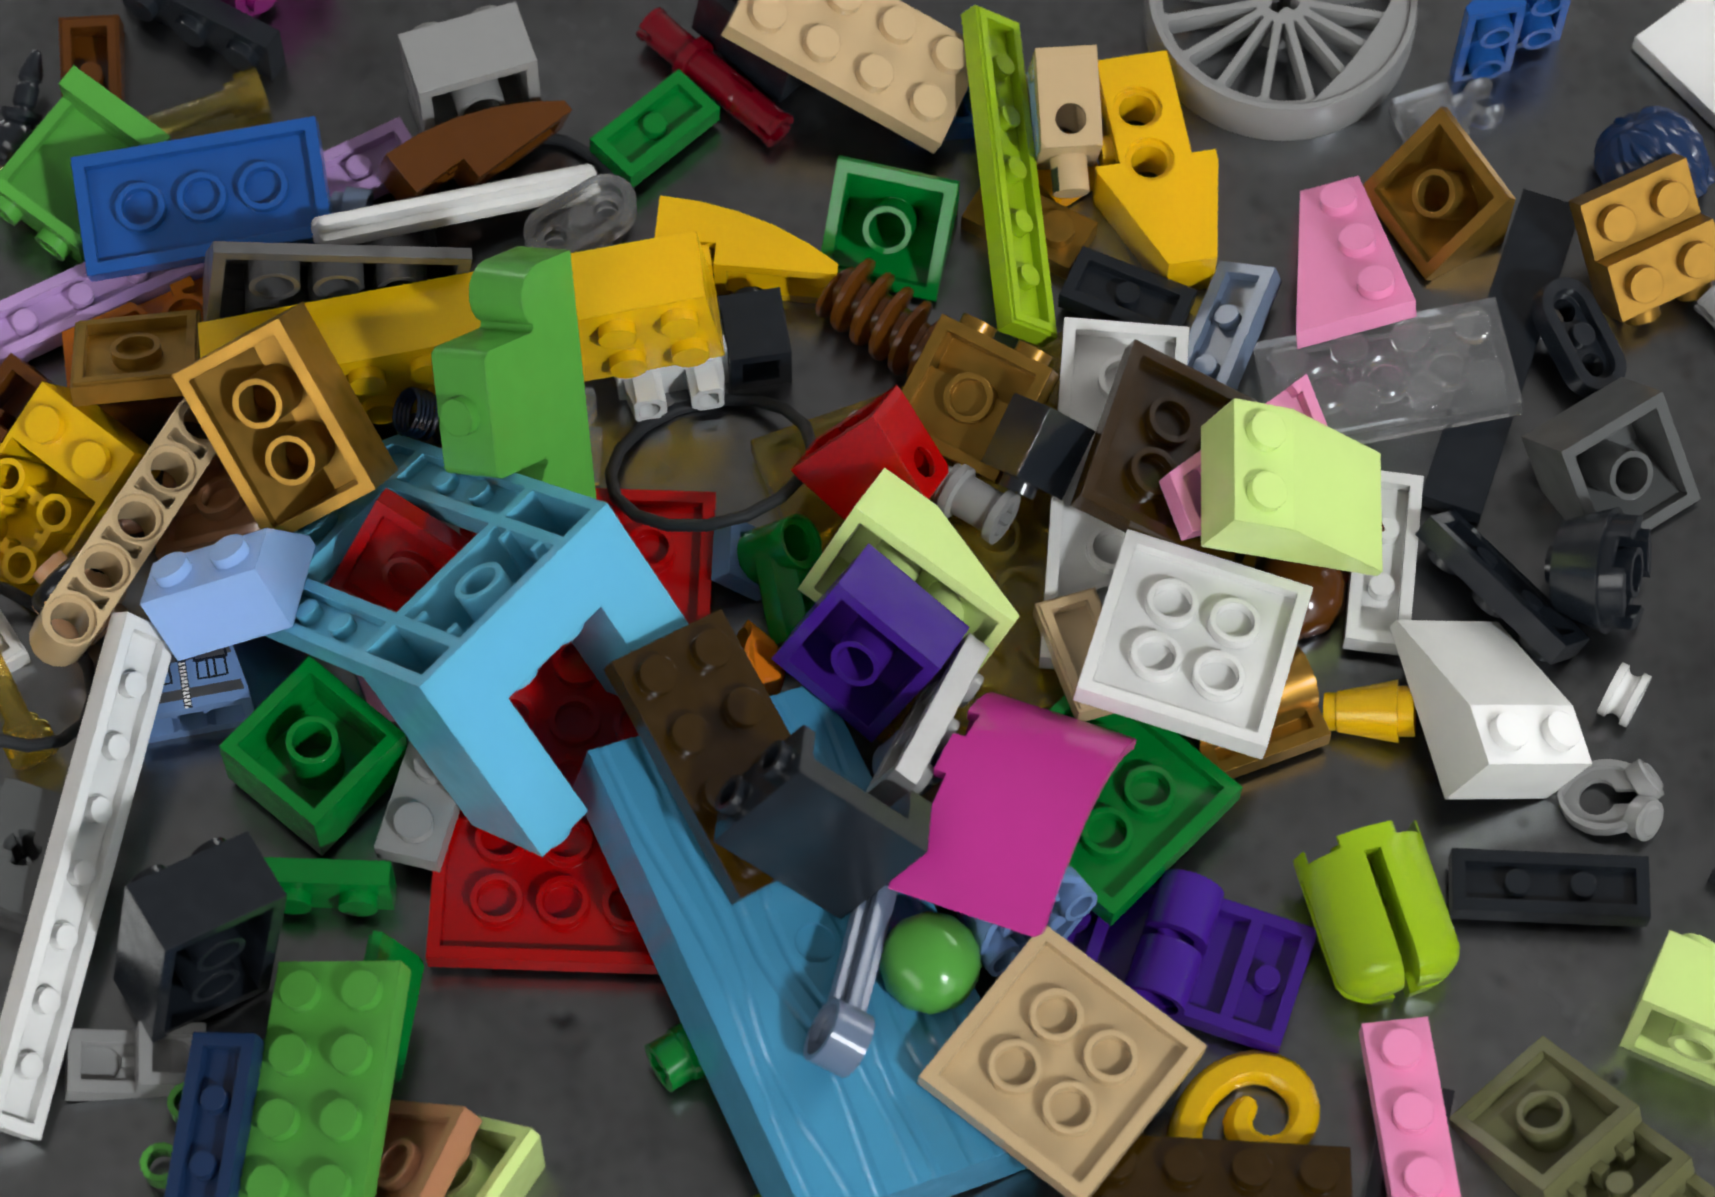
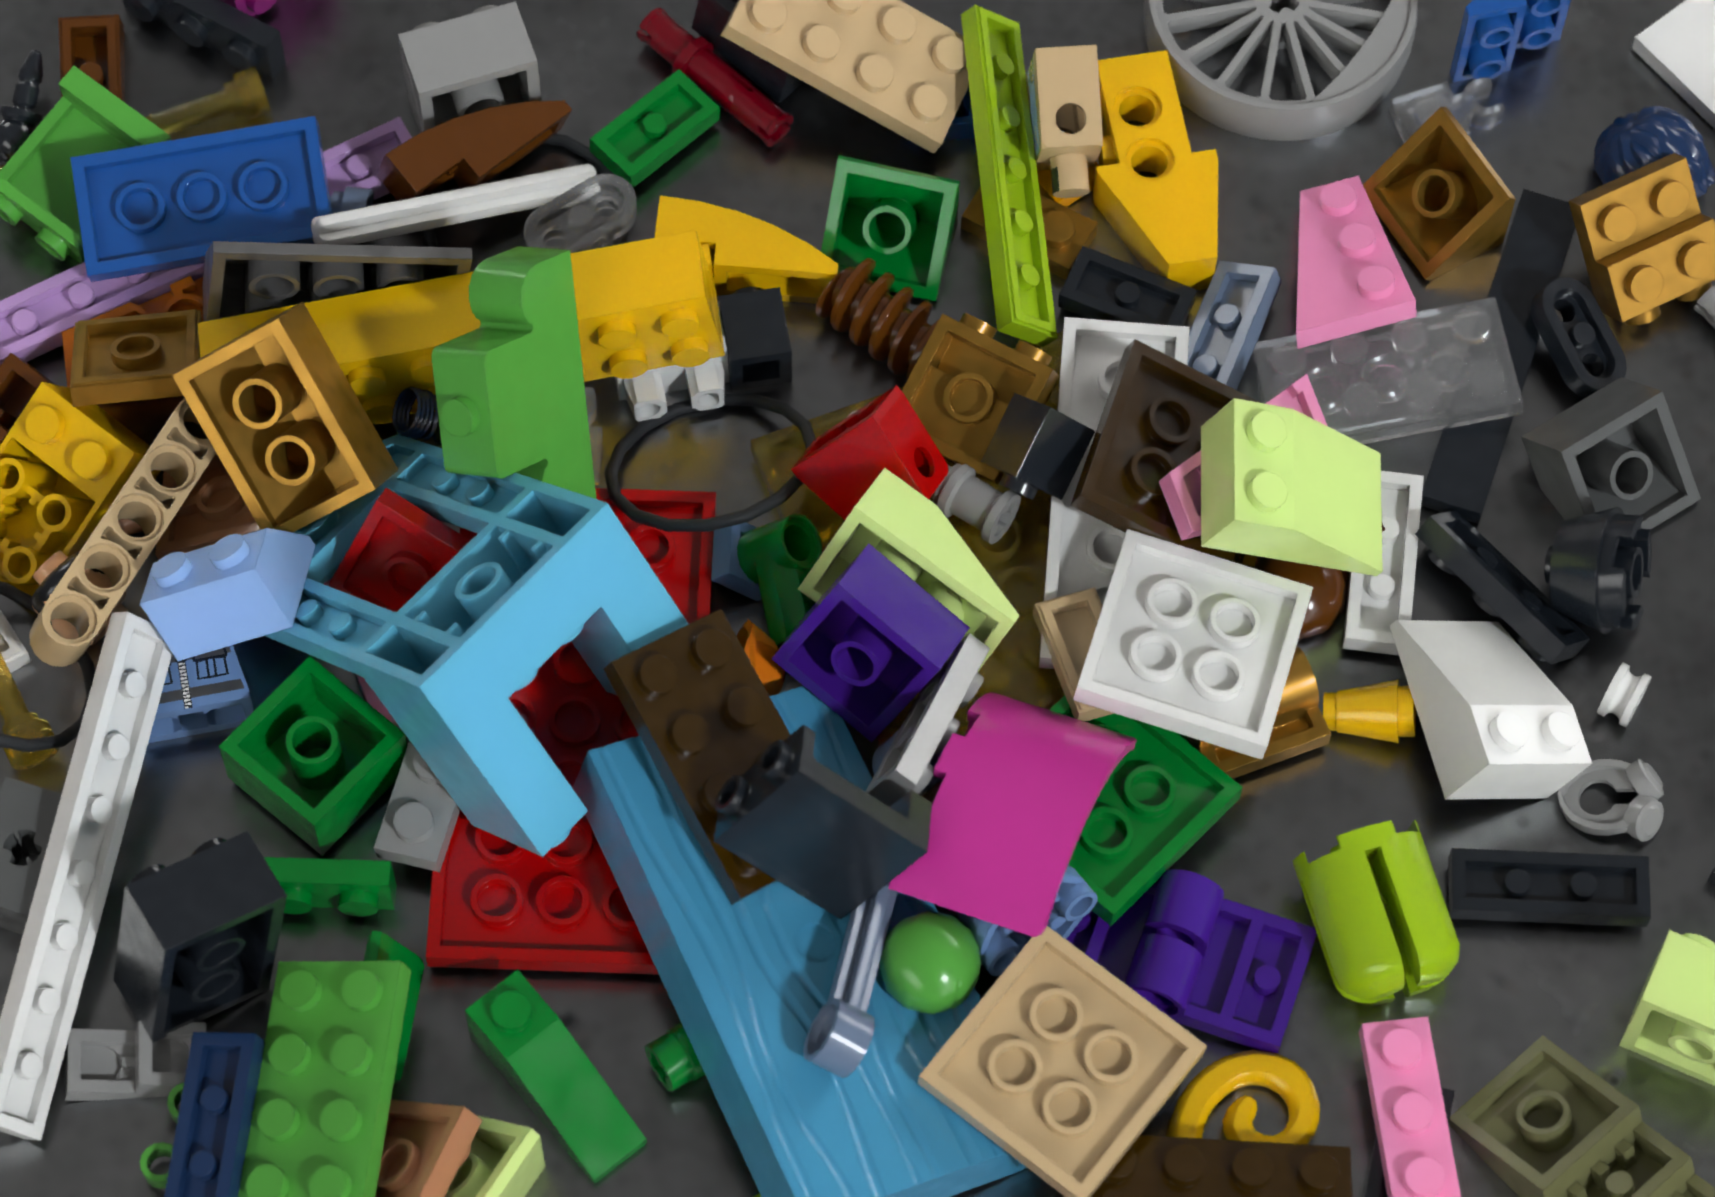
(553, 1076): none -> green slope

